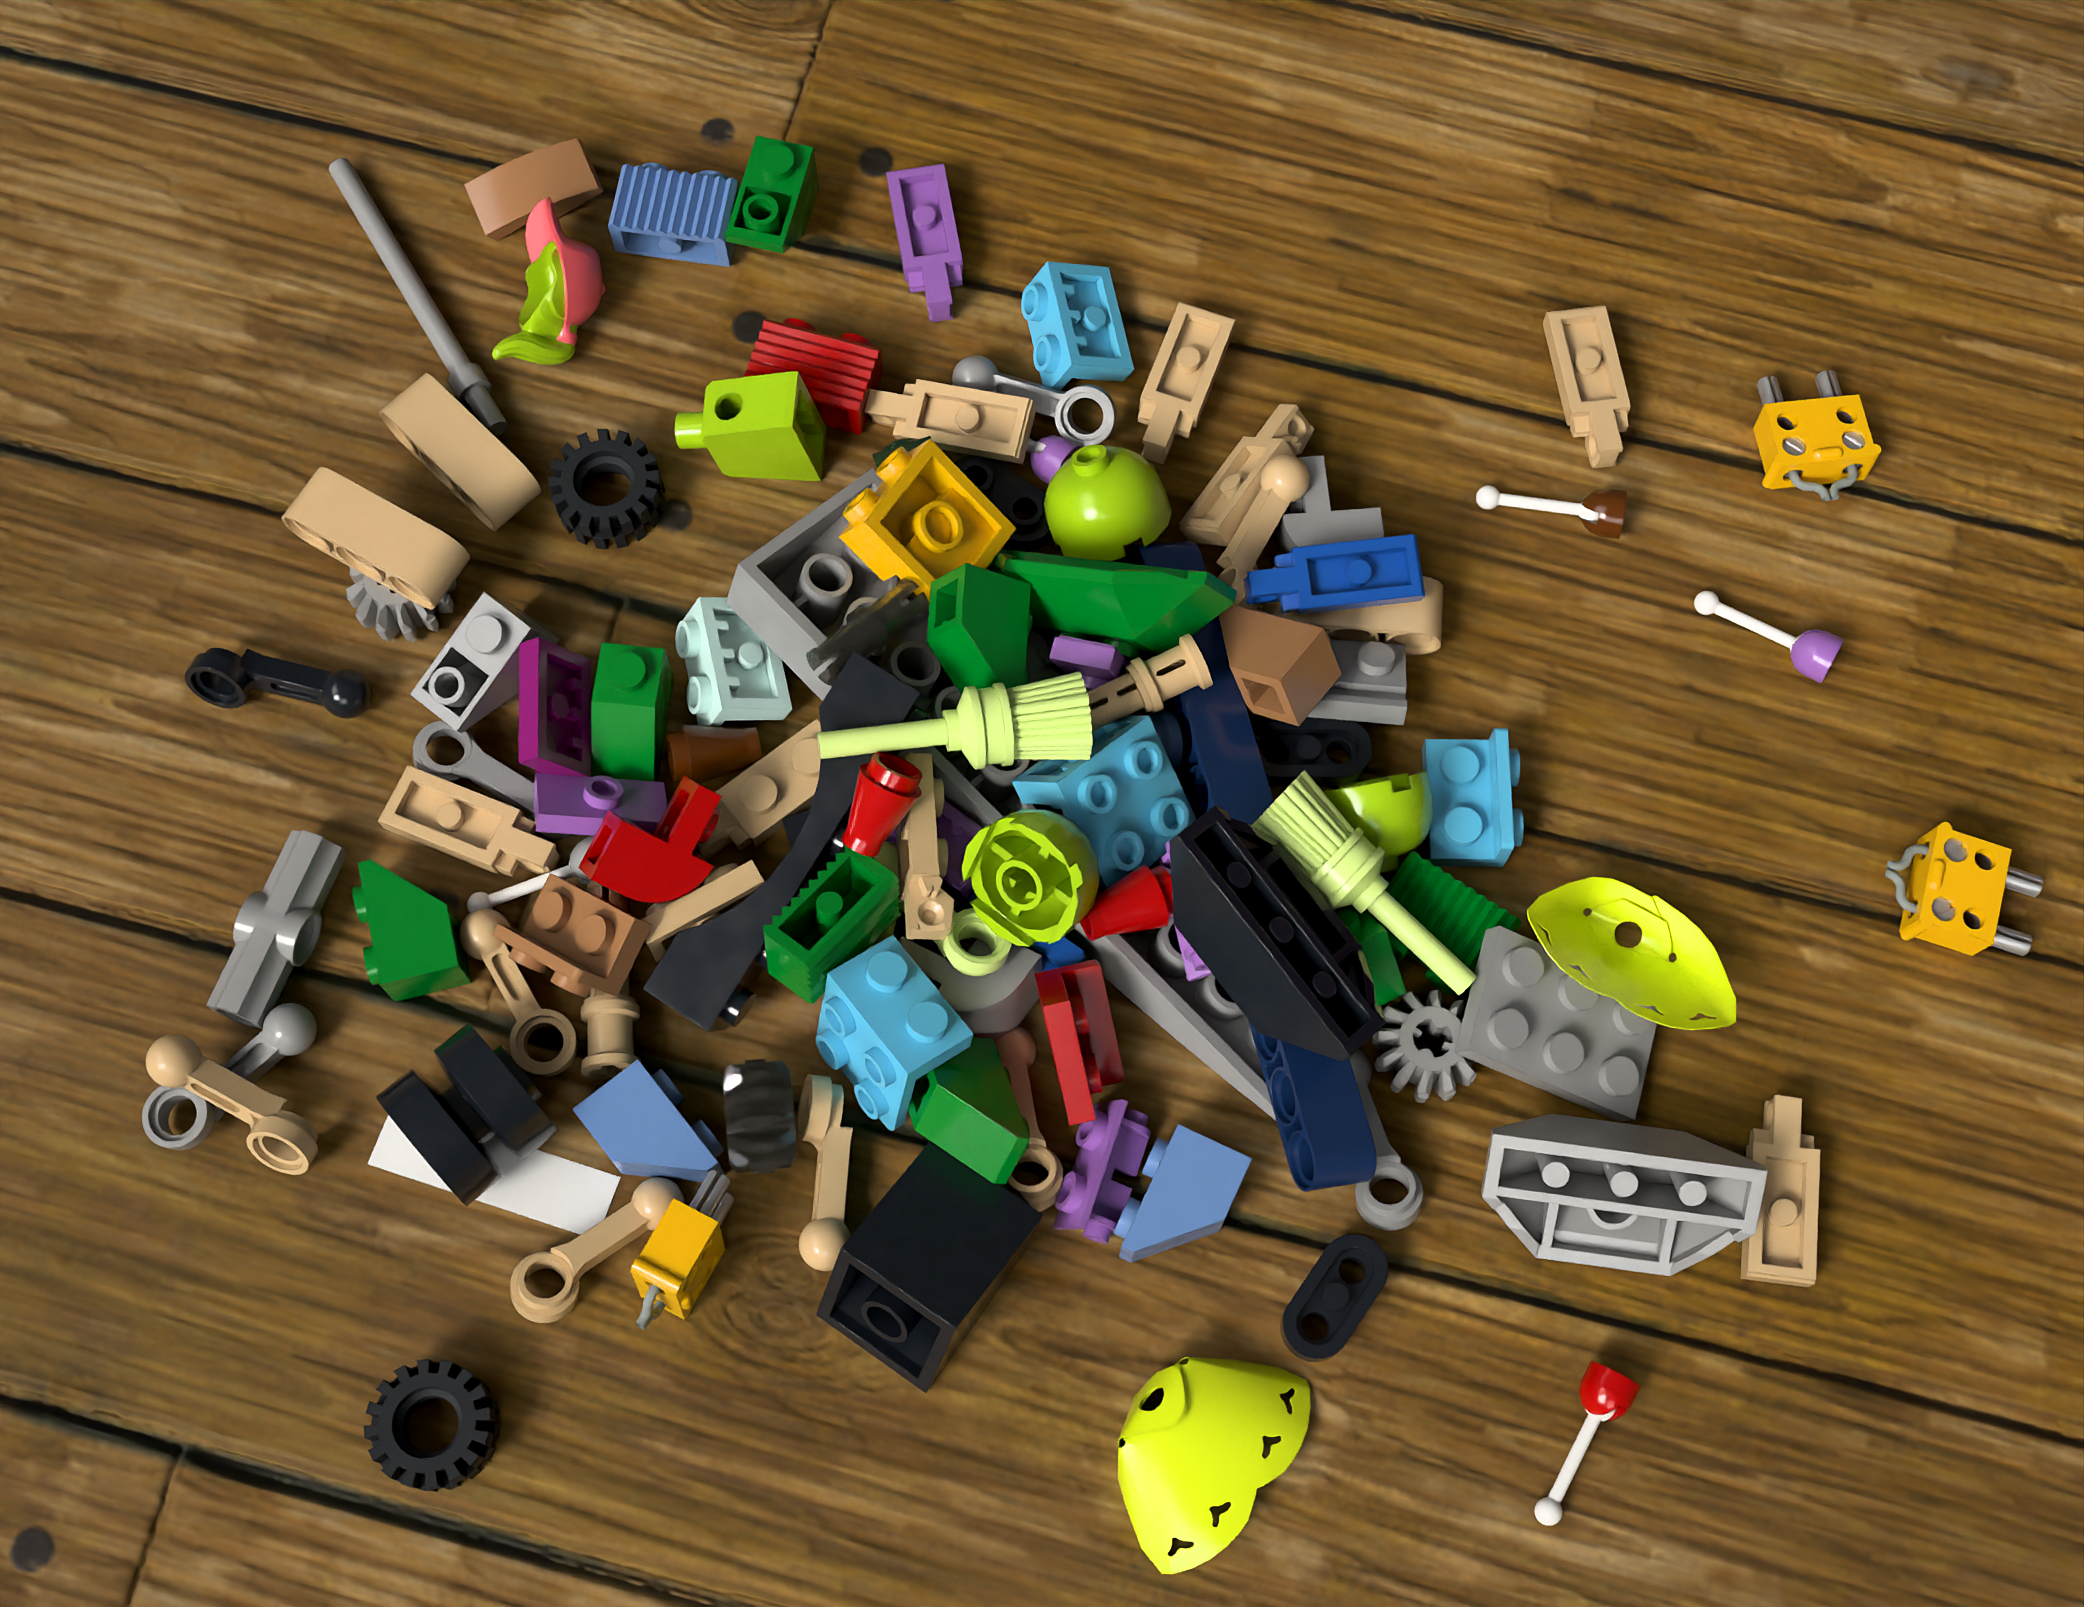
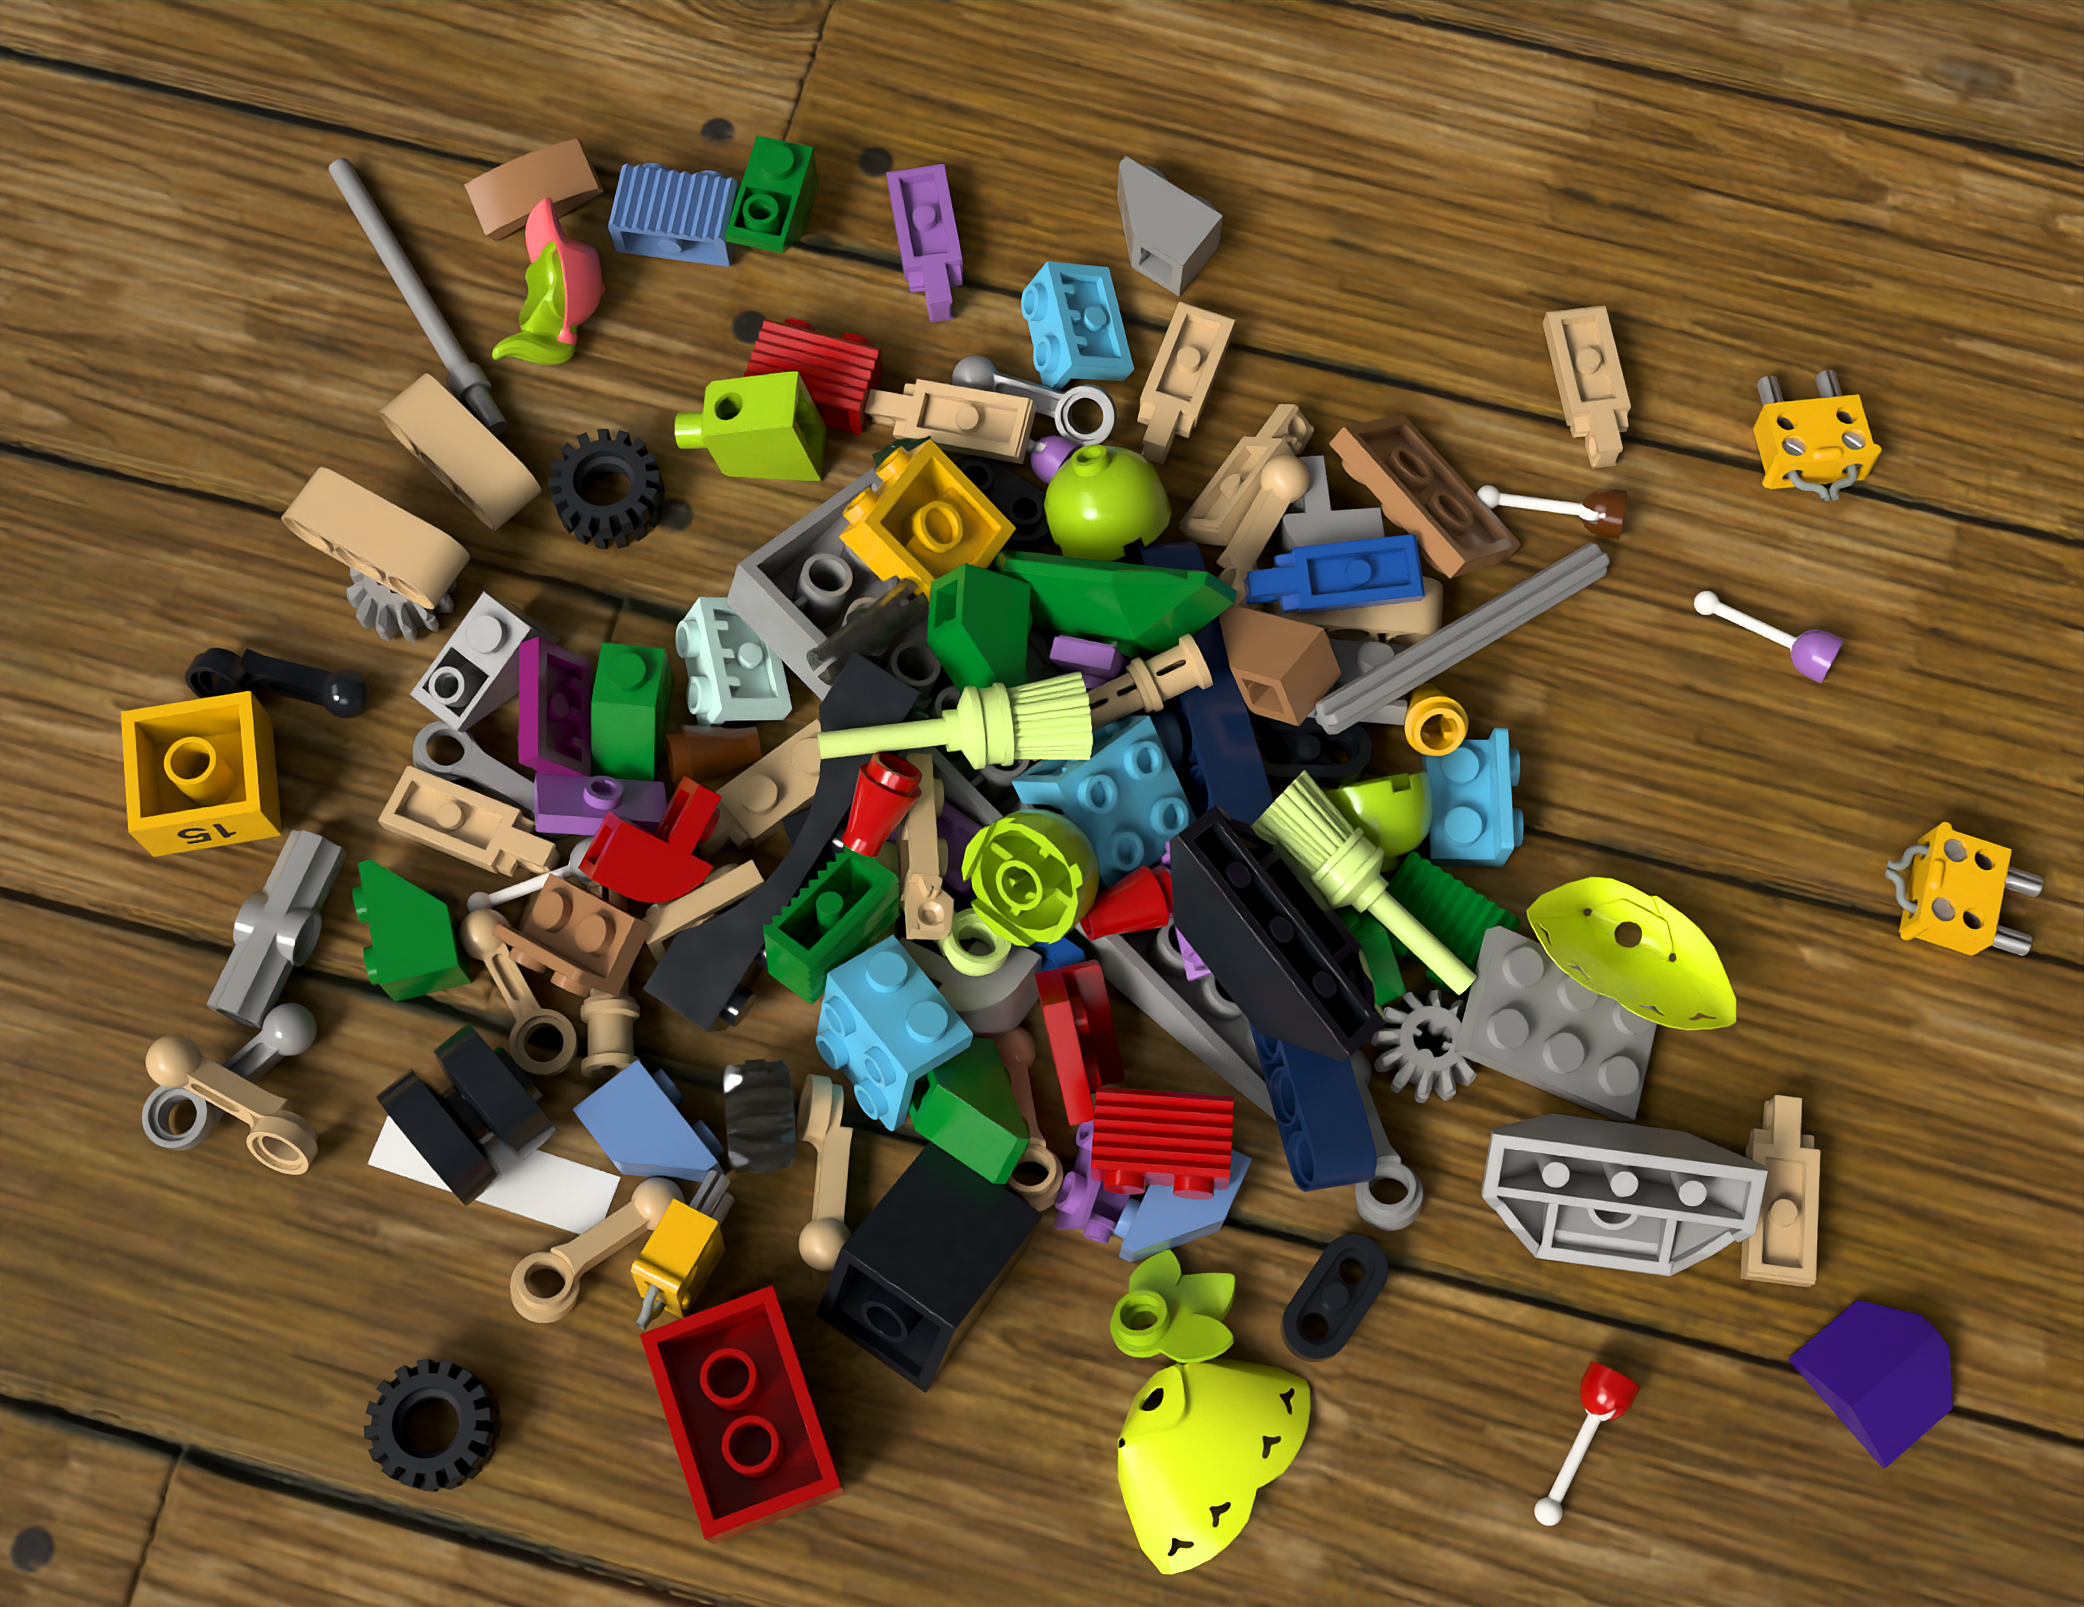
(200, 774): none -> yellow brick
(742, 1415): none -> red brick
(1162, 1141): none -> red brick
(1165, 227): none -> light grey slope
(1181, 1307): none -> lime plate
(1424, 495): none -> medium nougat plate
(1434, 721): none -> yellow cone
(1460, 639): none -> light grey axle
(1880, 1375): none -> dark purple slope

